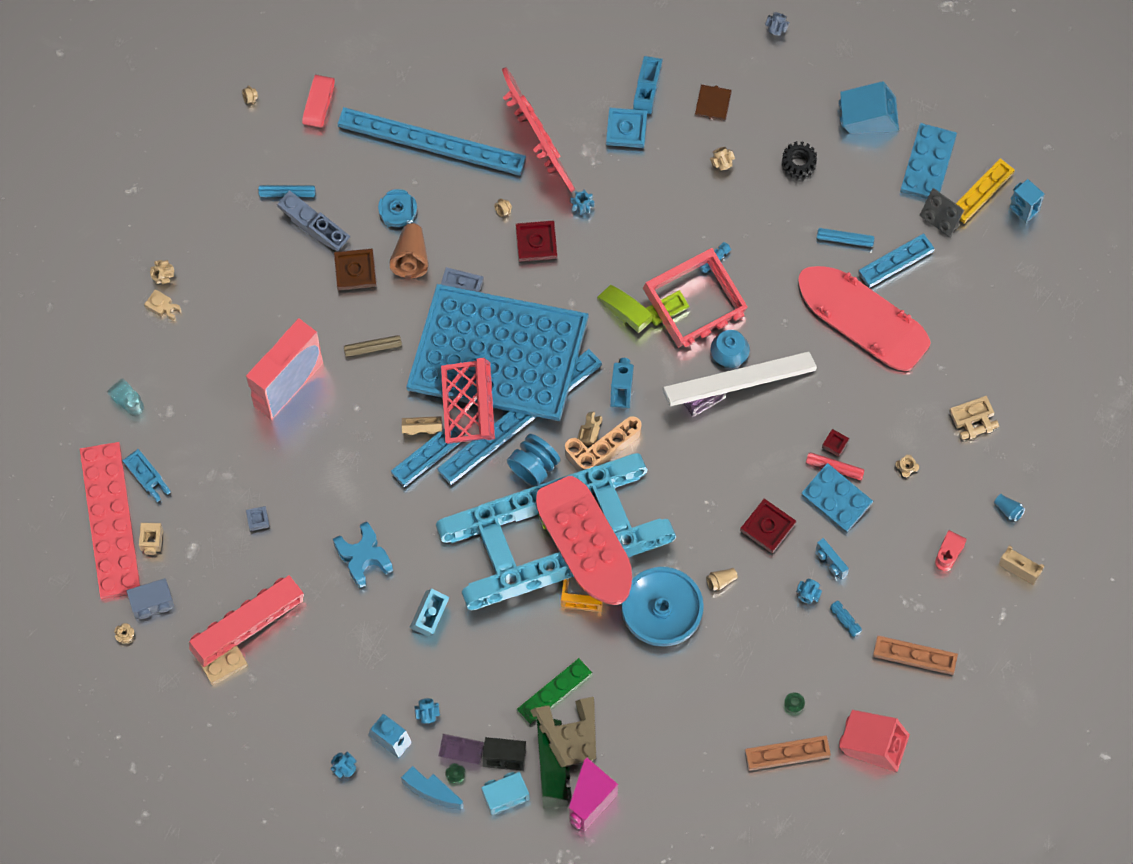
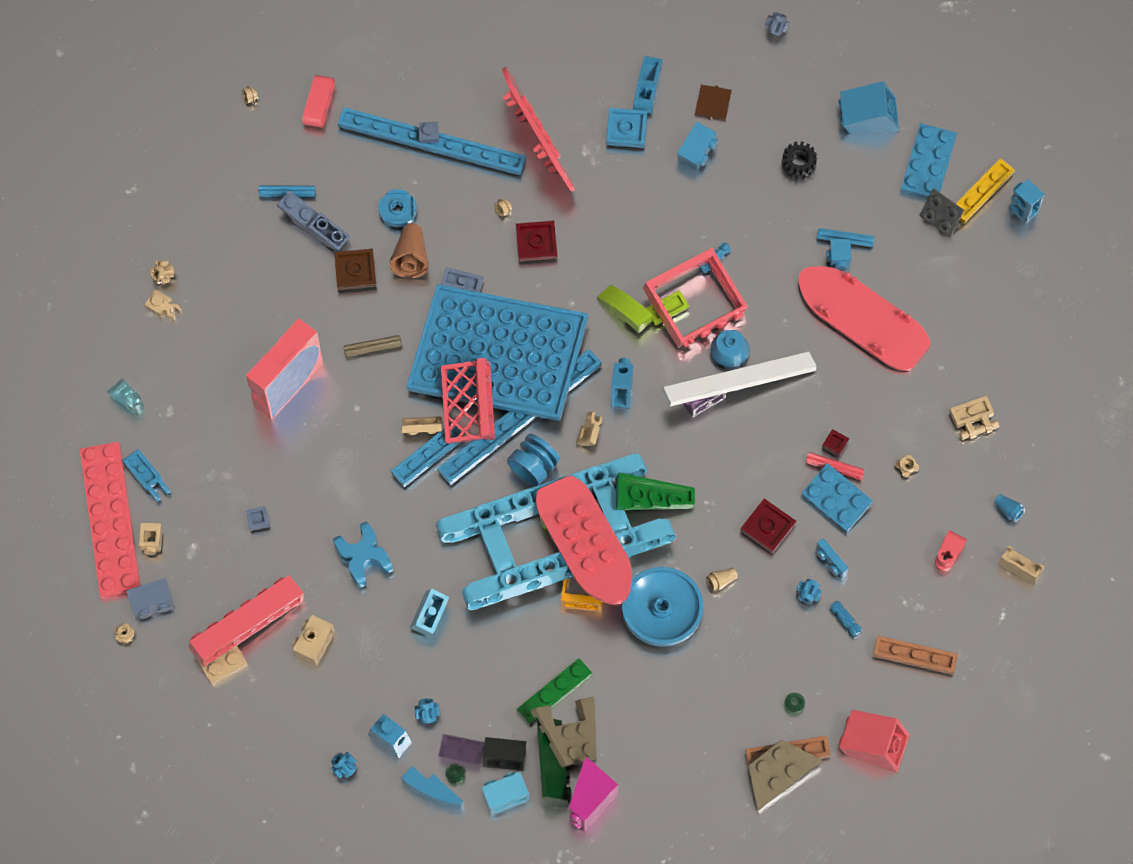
(313, 640): none -> tan brick
(428, 132): none -> sand blue plate
(582, 207): dark azure gear -> none
(605, 443): light nougat beam -> none
(647, 494): none -> green wing
(697, 146): none -> dark azure brick
(722, 158): tan gear -> none
(778, 770): none -> dark tan wing
(839, 254): none -> dark azure brick
(896, 260): dark azure plate -> none

